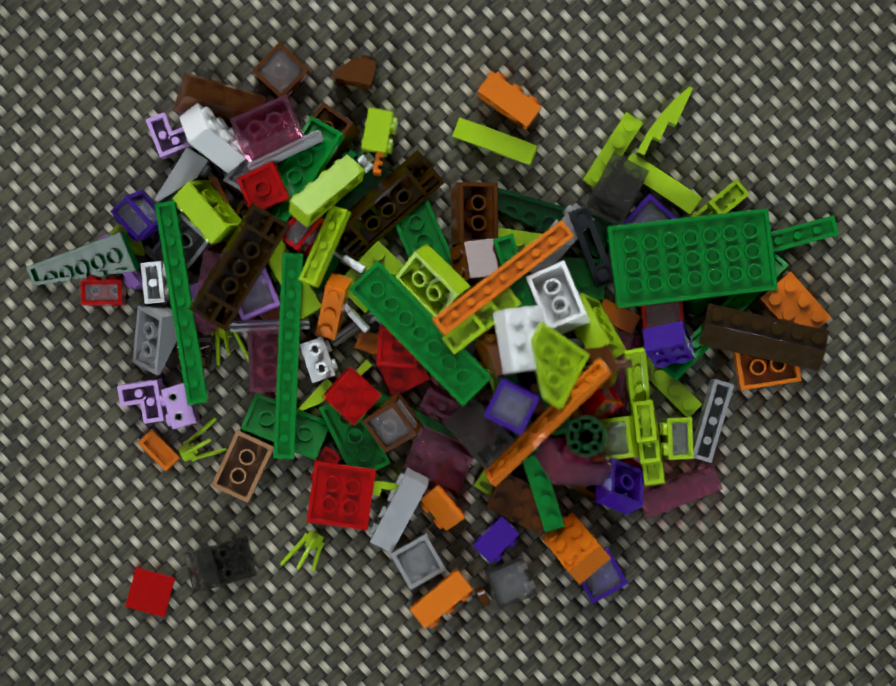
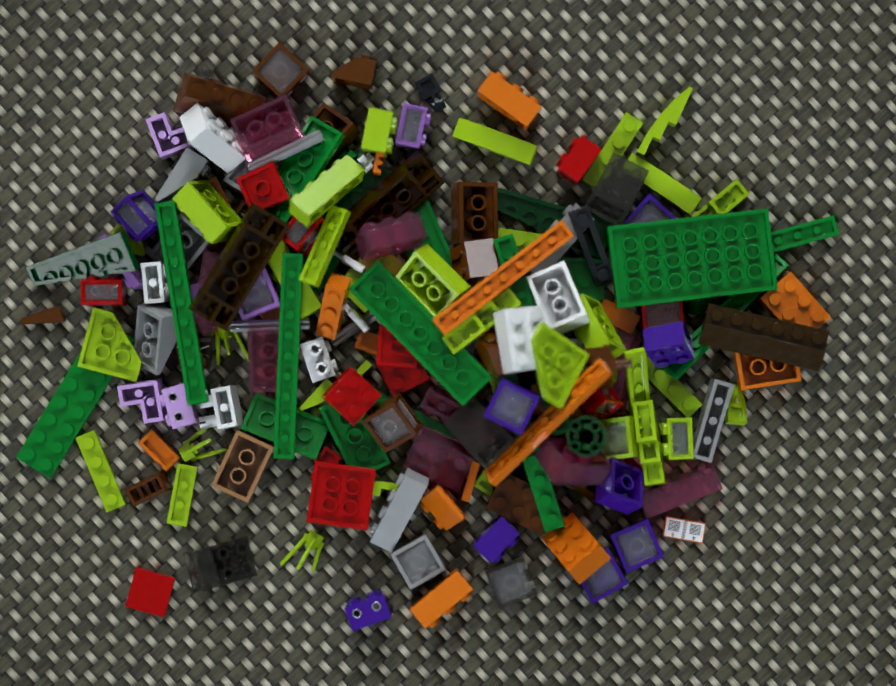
(51, 315): none -> reddish brown slope
(64, 418): none -> green plate
(100, 471): none -> lime plate
(109, 348): none -> lime plate
(163, 481): none -> reddish brown slope
(182, 495): none -> lime plate
(226, 409): none -> white brick
(367, 610): none -> dark purple piece
(390, 236): none -> clear pink brick
(412, 127): none -> medium lavender piece
(429, 88): none -> black plate
(470, 481): none -> orange tile
(482, 596): reddish brown tile -> none
(579, 159): none -> red piece
(636, 545): none -> piece
(684, 529): none -> white tile
(736, 410): none -> lime plate

